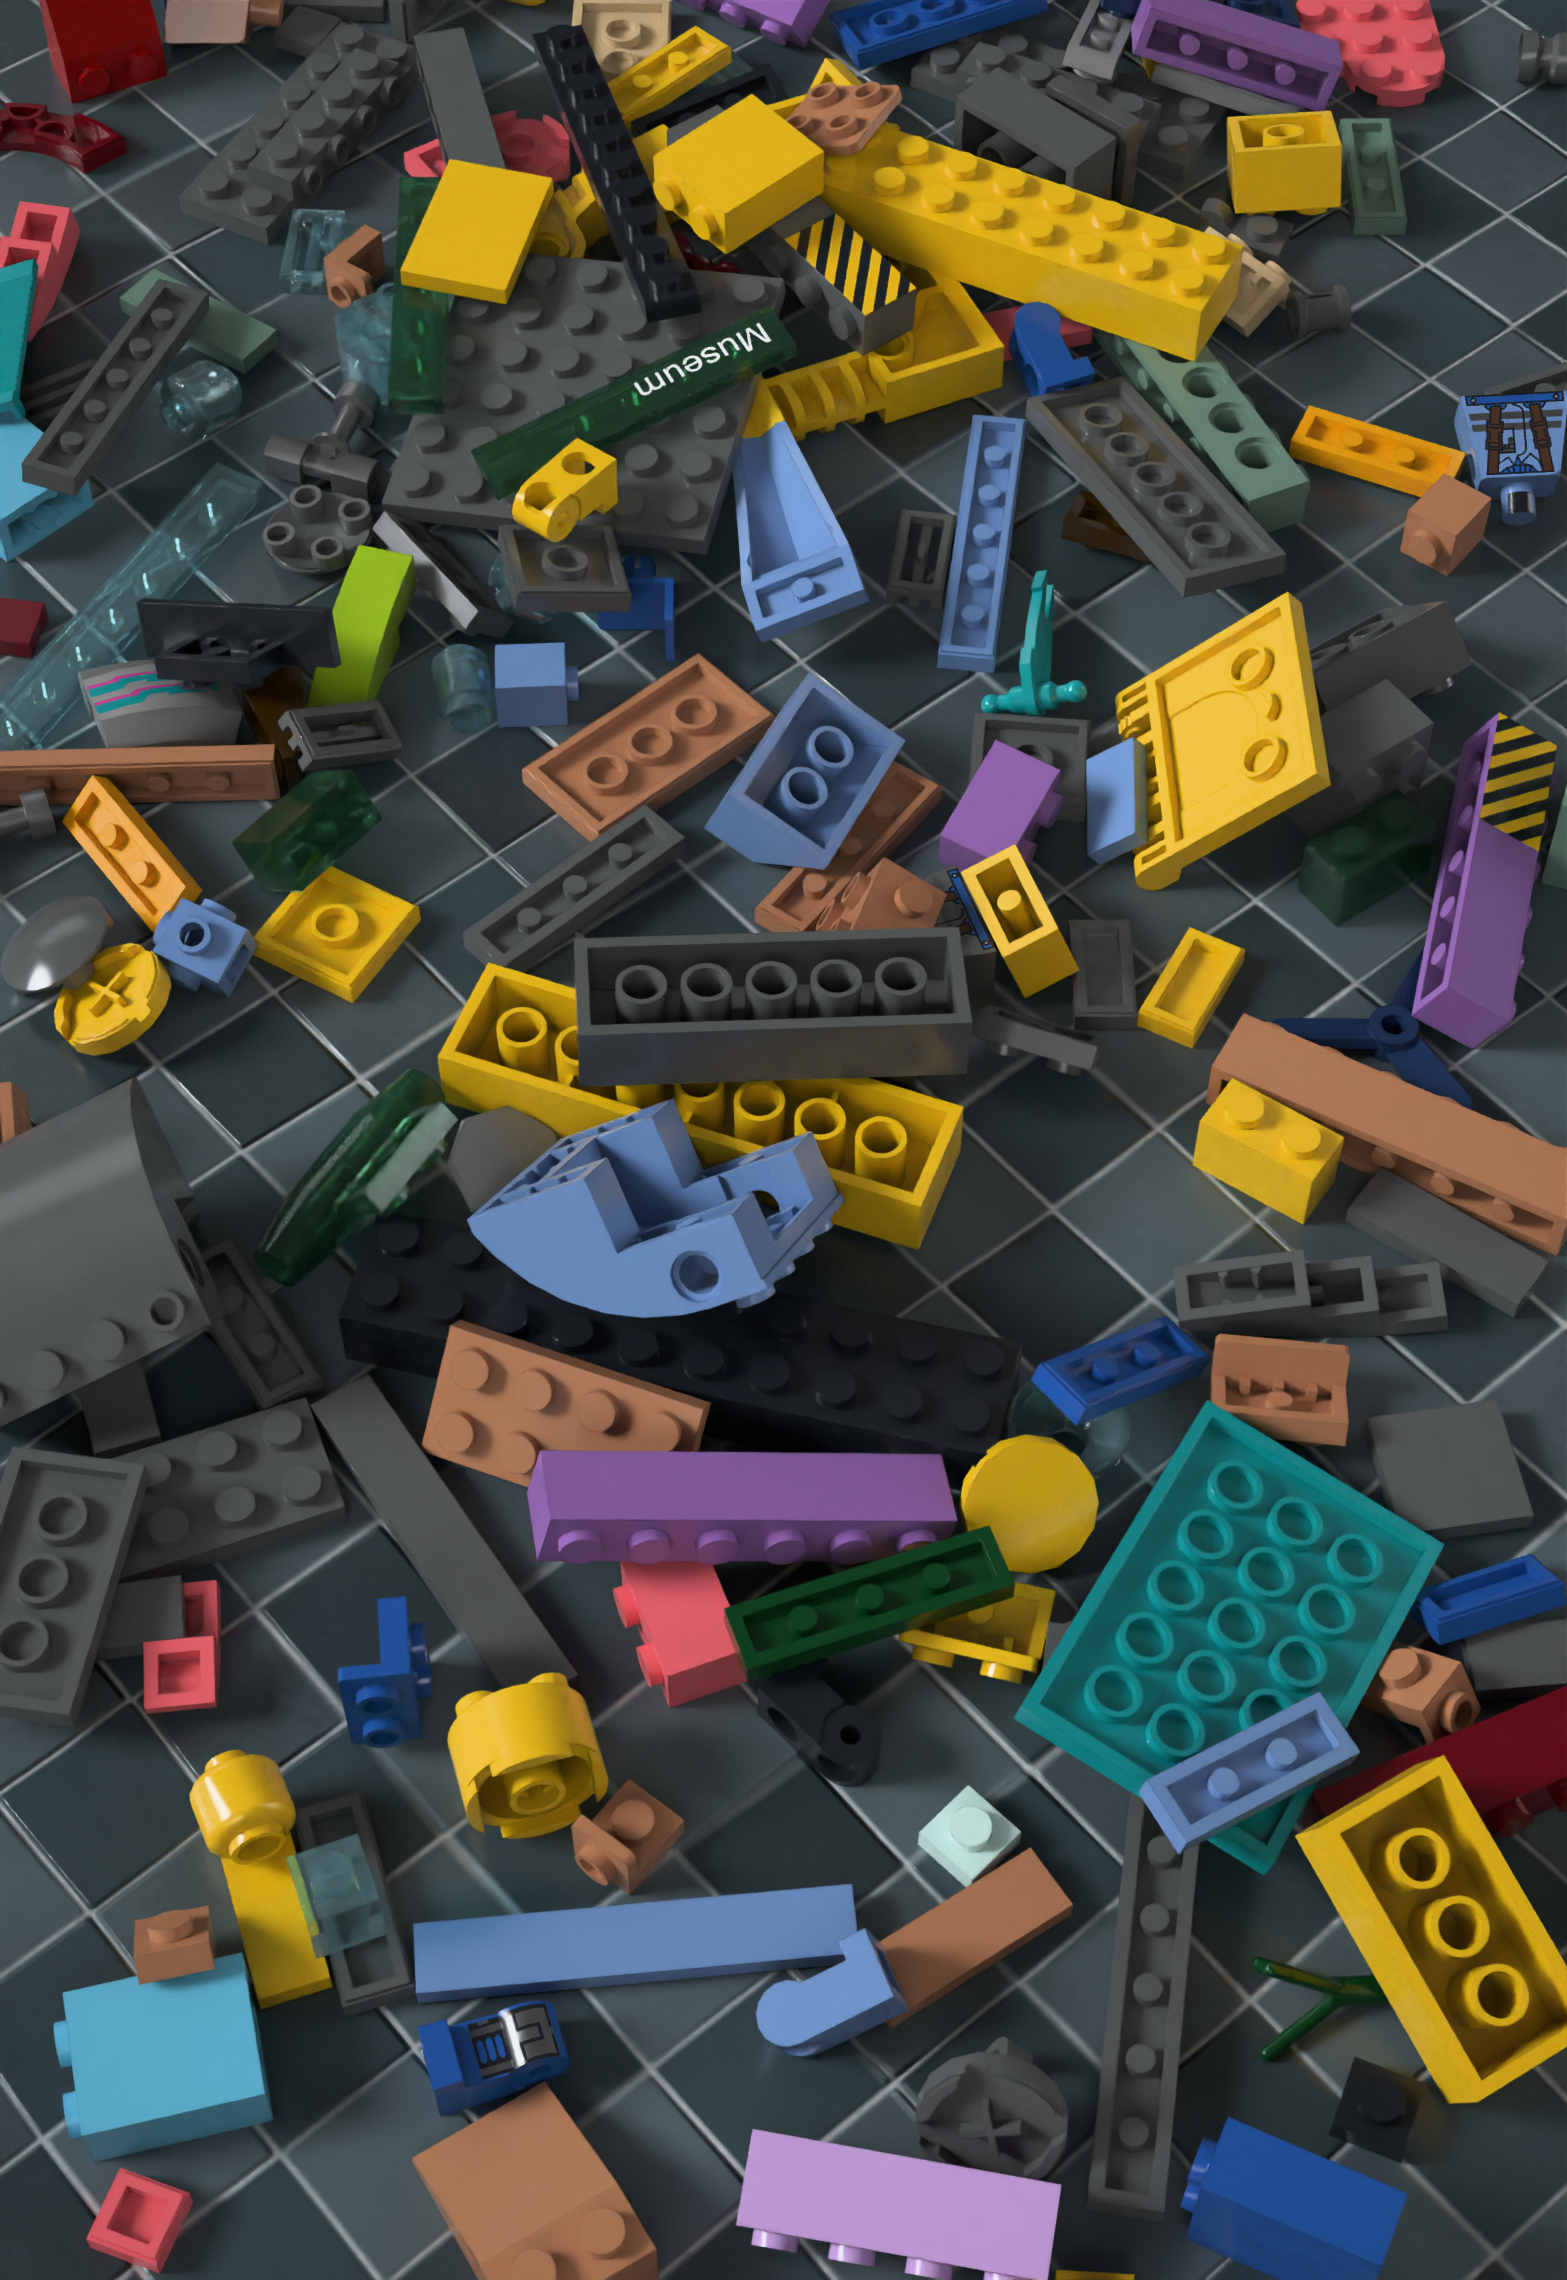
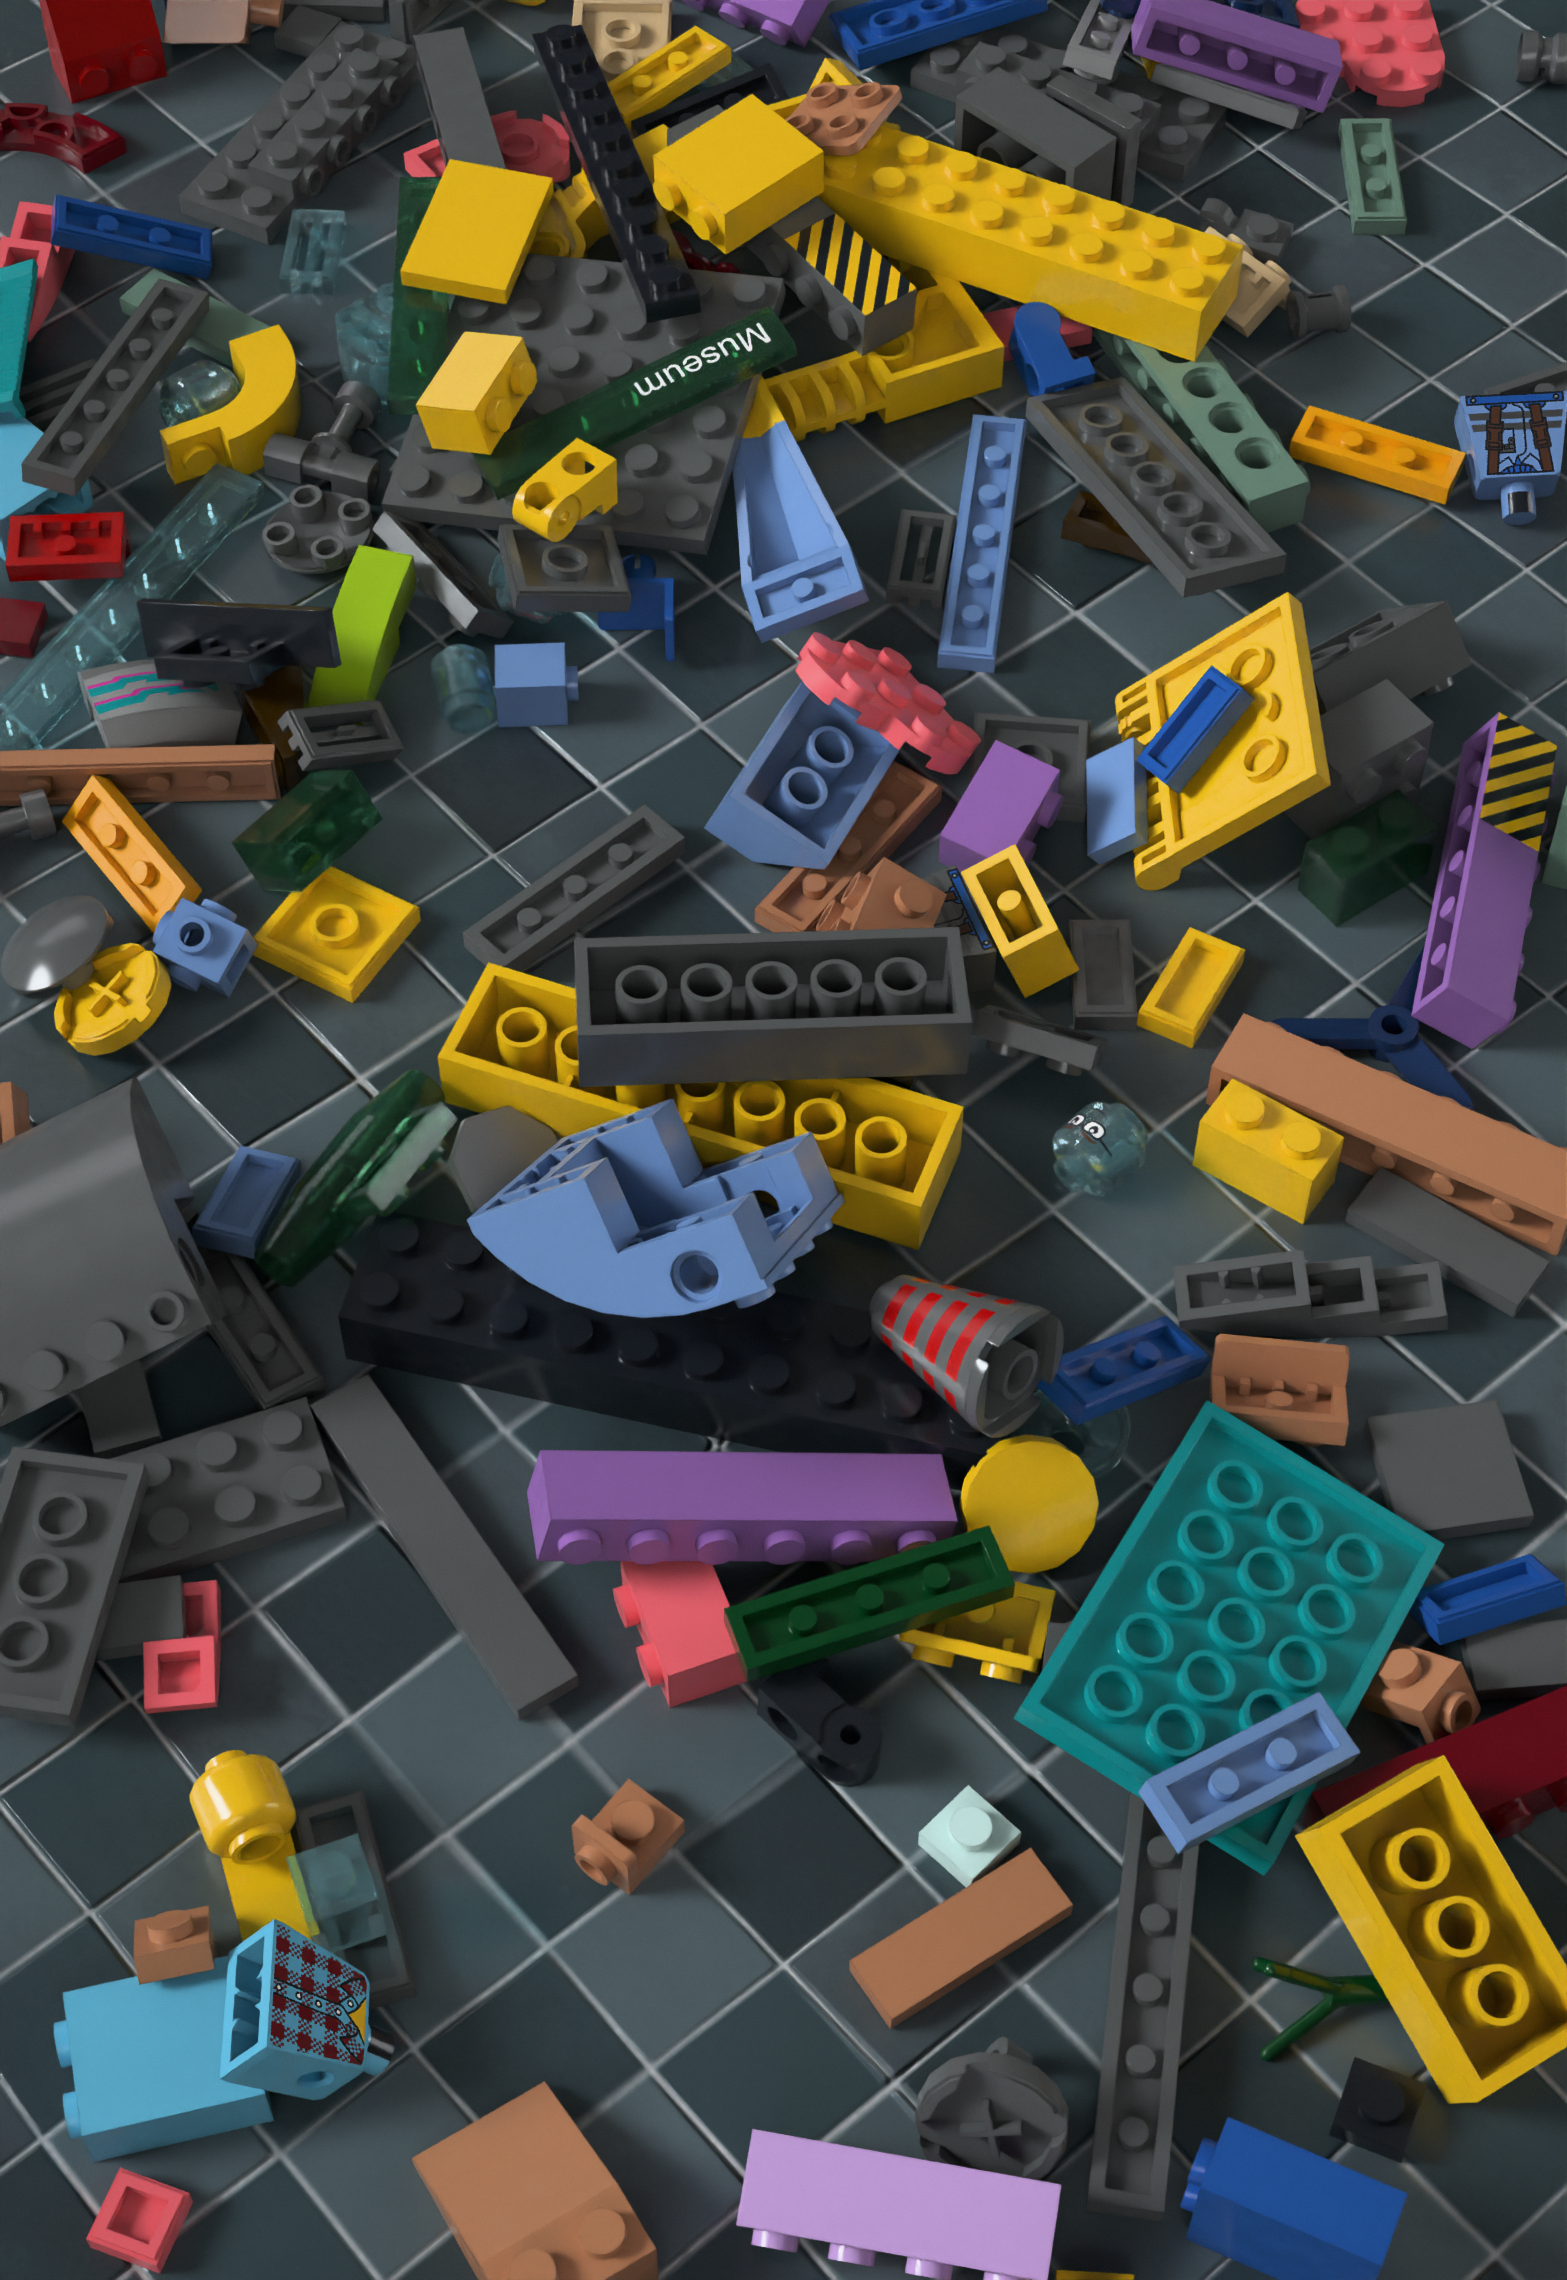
(67, 546): none -> red bracket
(131, 237): none -> blue tile
(242, 428): none -> yellow arch
(246, 1201): none -> medium blue tile
(297, 2017): none -> medium azure torso
(354, 266): nougat bracket -> none
(385, 1697): blue bracket -> none
(477, 392): none -> yellow brick
(493, 2055): blue leg -> none
(512, 1398): nougat plate -> none
(526, 1757): yellow brick -> none
(632, 1943): medium blue tile -> none
(649, 748): nougat tile -> none
(834, 2003): medium blue leg -> none
(888, 699): none -> coral plate
(971, 1347): none -> dark grey cone
(1036, 690): teal piece -> none
(1099, 1148): none -> clear light blue head
(1195, 729): none -> blue tile
(1284, 163): yellow brick -> none
(1445, 524): nougat brick -> none

